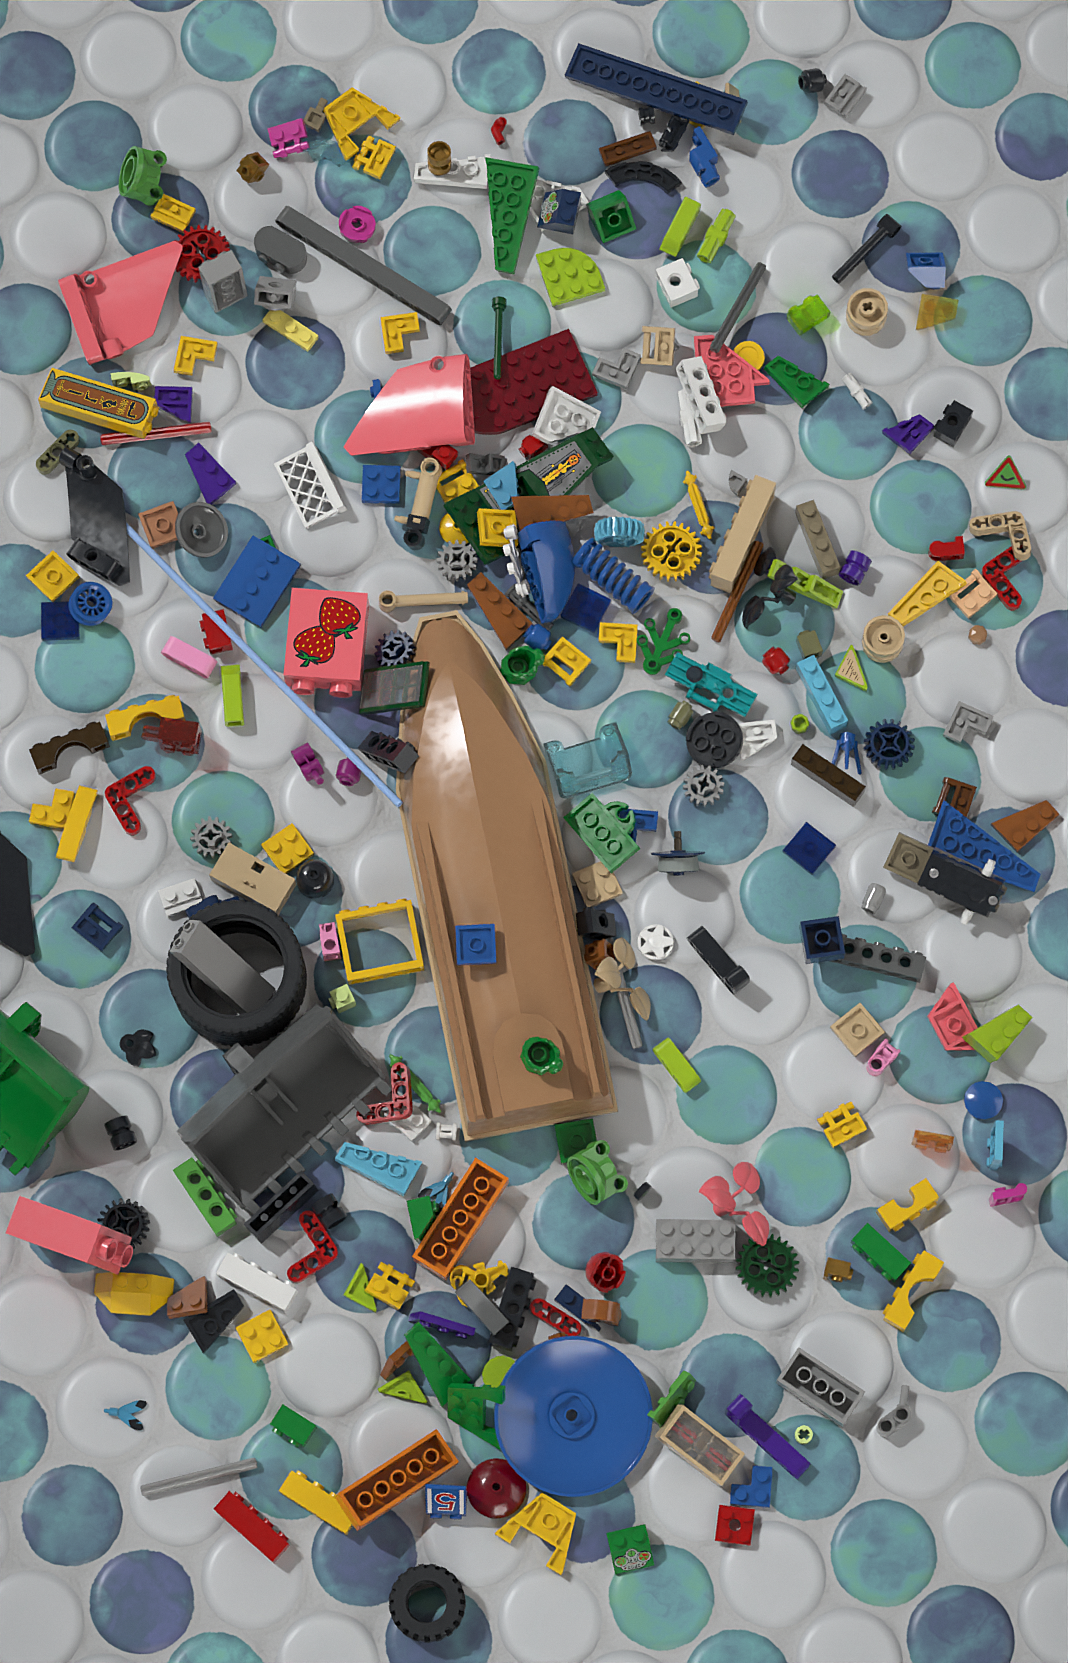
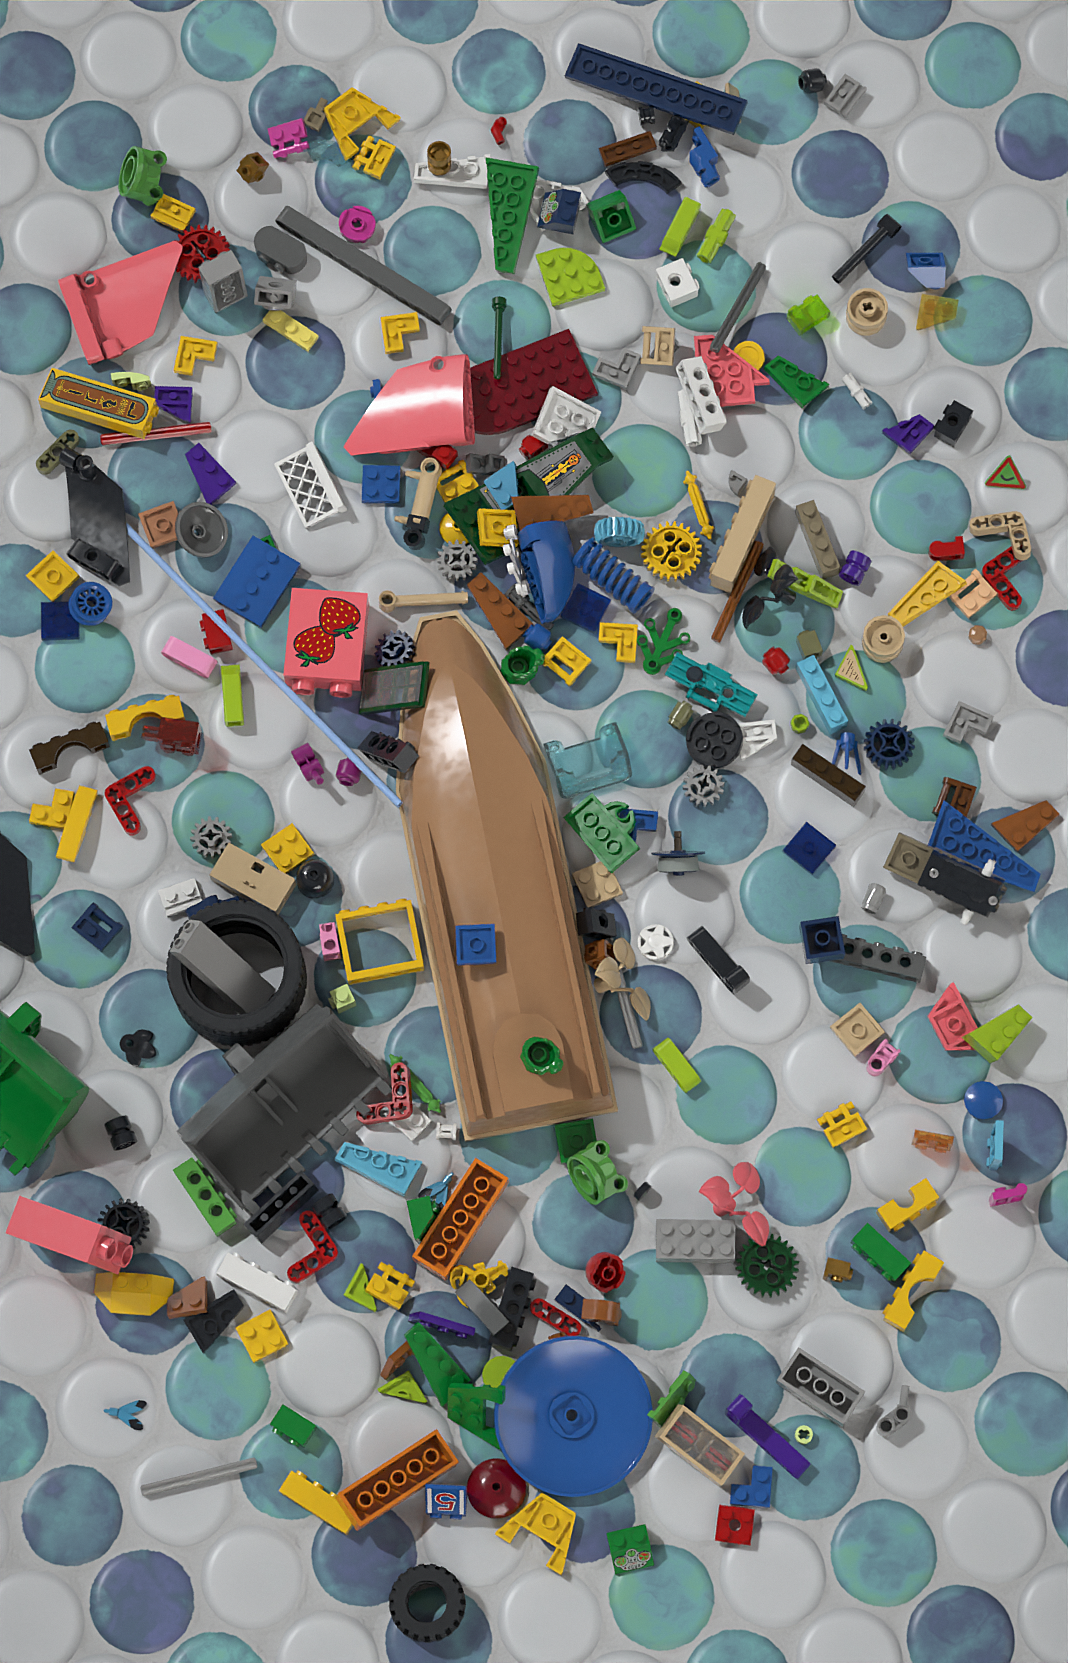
(250, 1526): red brick -> none

